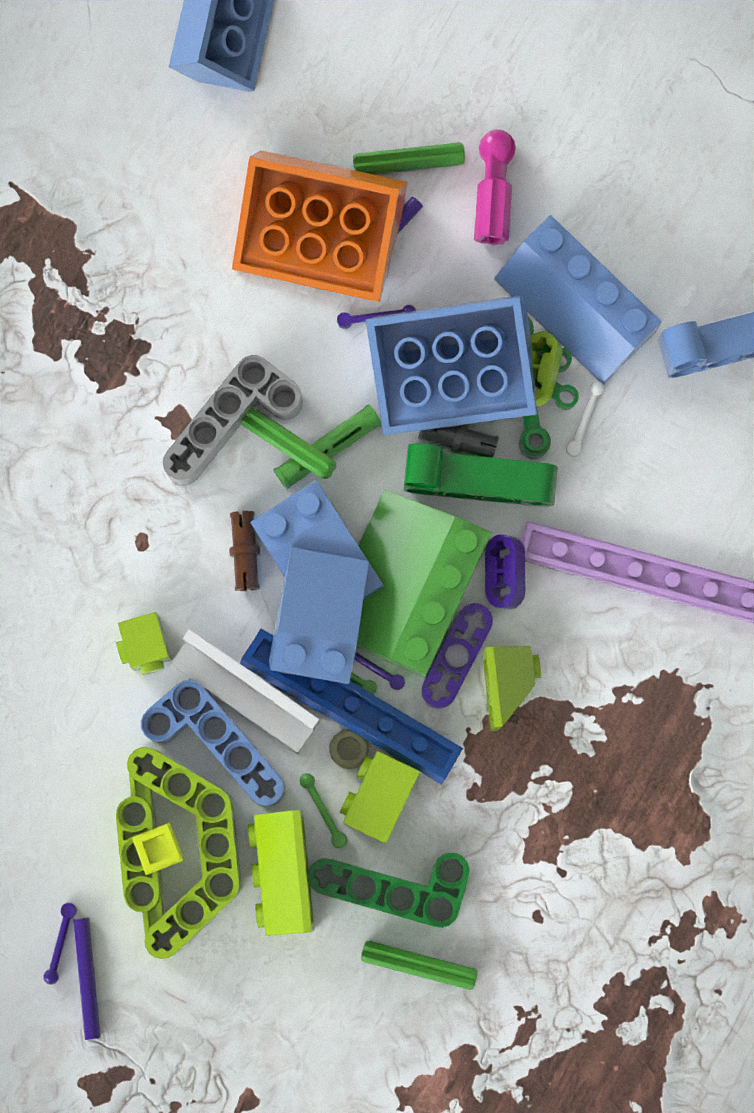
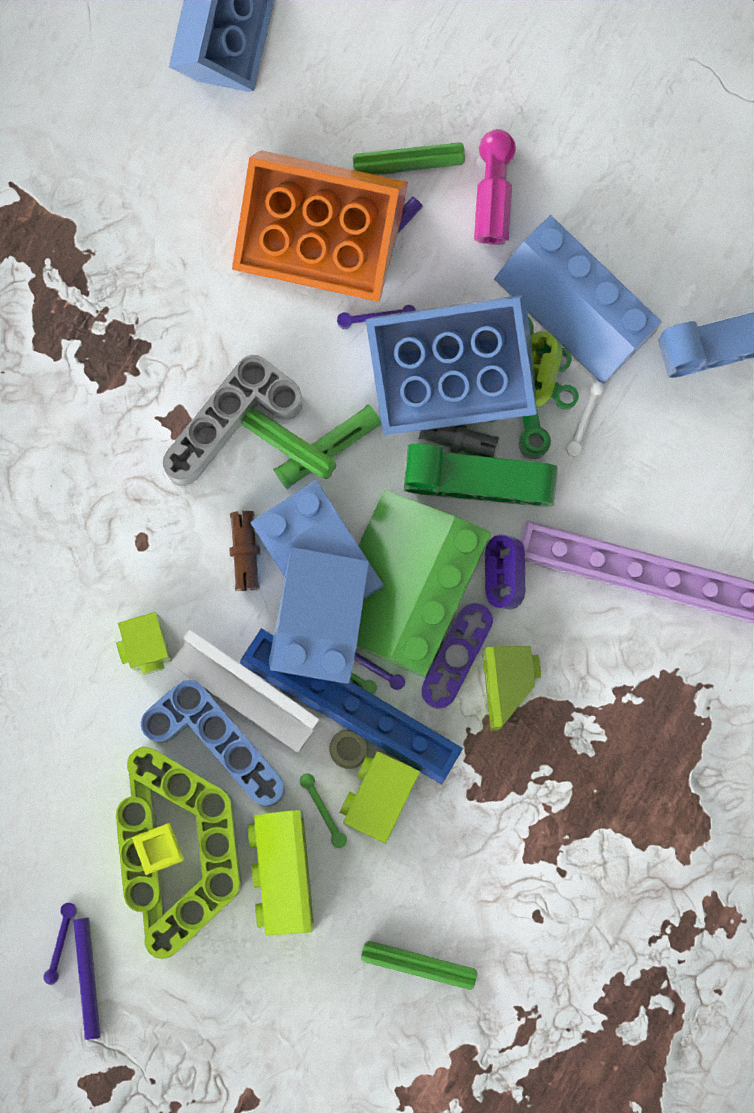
(386, 884): green beam -> none

